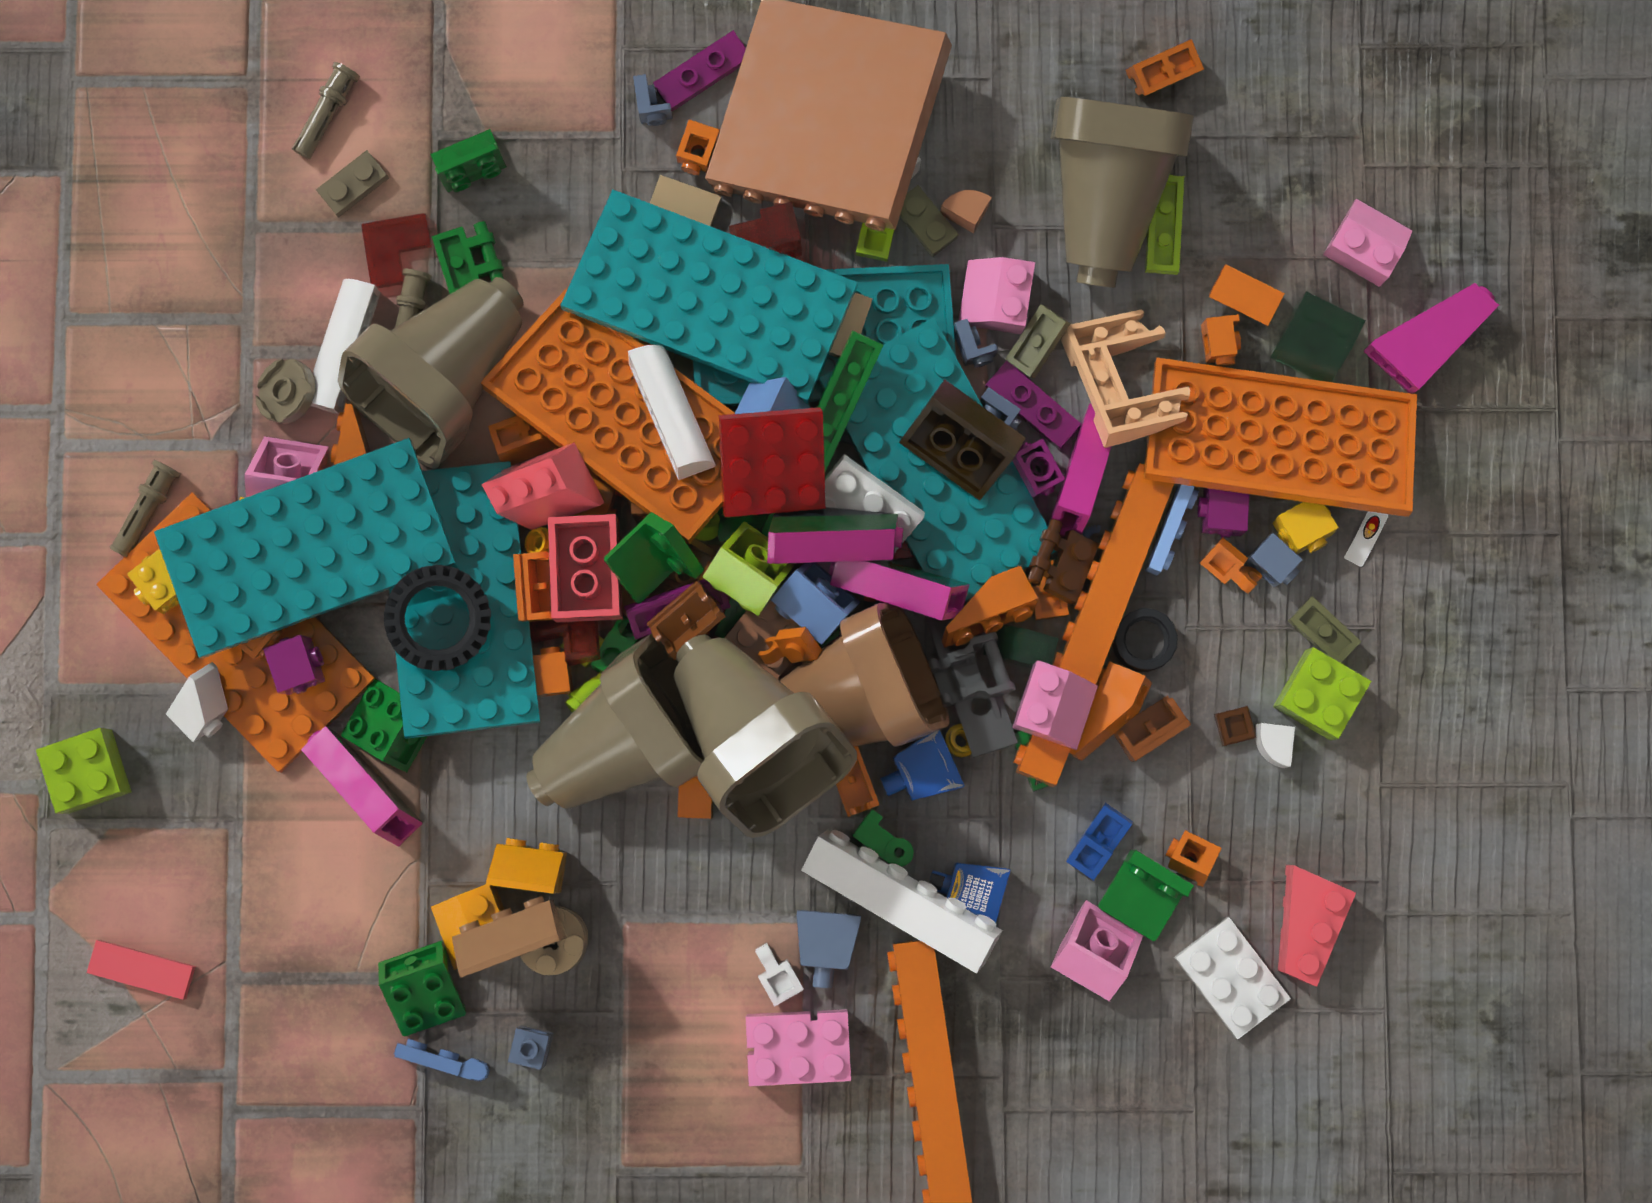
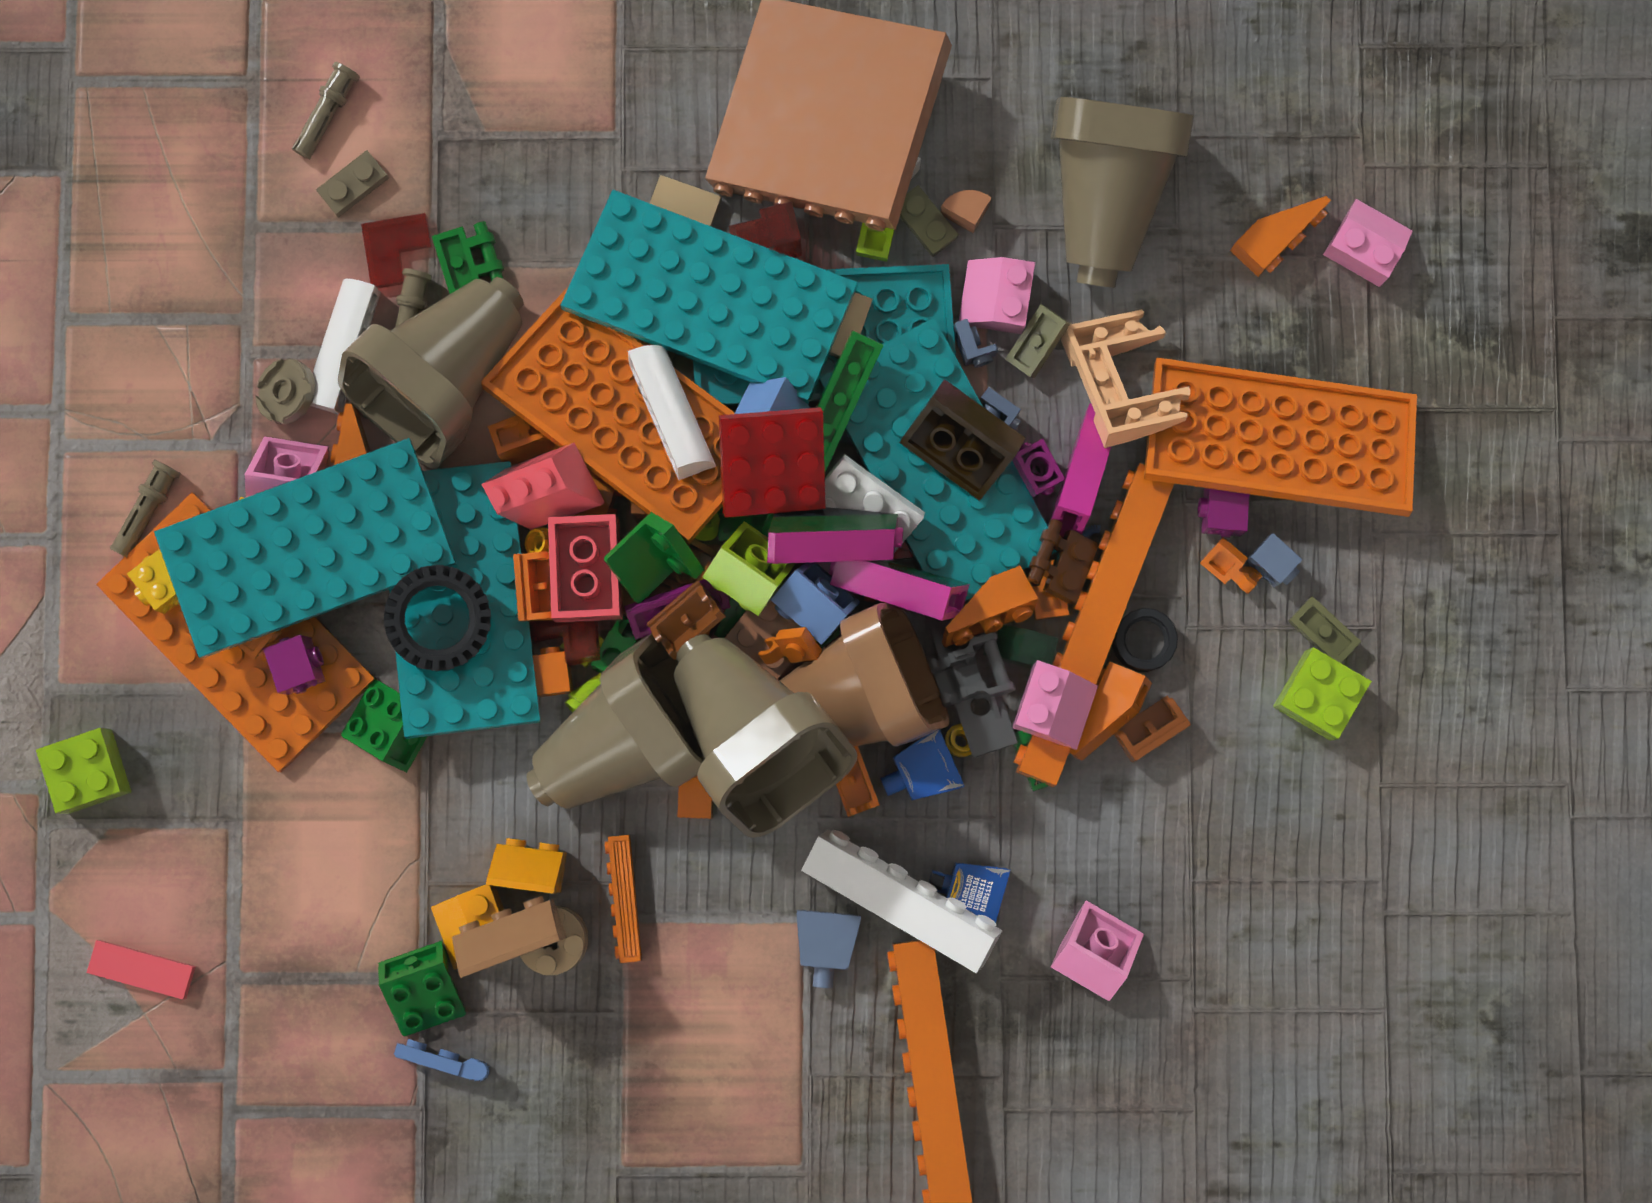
(200, 704): white slope -> none
(361, 787): dark pink slope -> none
(468, 161): green bracket -> none
(530, 1047): sand blue brick -> none
(624, 898): none -> orange piece
(646, 97): sand blue bracket -> none
(696, 137): orange brick -> none
(701, 71): magenta plate -> none
(778, 979): white plate -> none
(798, 1049): bright pink piece -> none
(888, 847): green leg -> none
(1036, 406): magenta plate -> none
(1099, 841): blue slope -> none
(1144, 895): green bracket -> none
(1165, 68): orange hinge -> none
(1165, 230): lime plate -> none
(1172, 528): light blue plate -> none
(1200, 850): orange brick -> none
(1221, 340): orange brick -> none
(1232, 977): white plate -> none
(1235, 726): reddish brown tile -> none
(1246, 294): orange hinge -> none
(1269, 236): none -> orange slope
(1275, 743): white brick -> none
(1305, 527): yellow head -> none
(1310, 923): coral wedge -> none
(1317, 338): clear green slope -> none
(1366, 538): white sticker -> none
(1427, 341): dark pink slope -> none

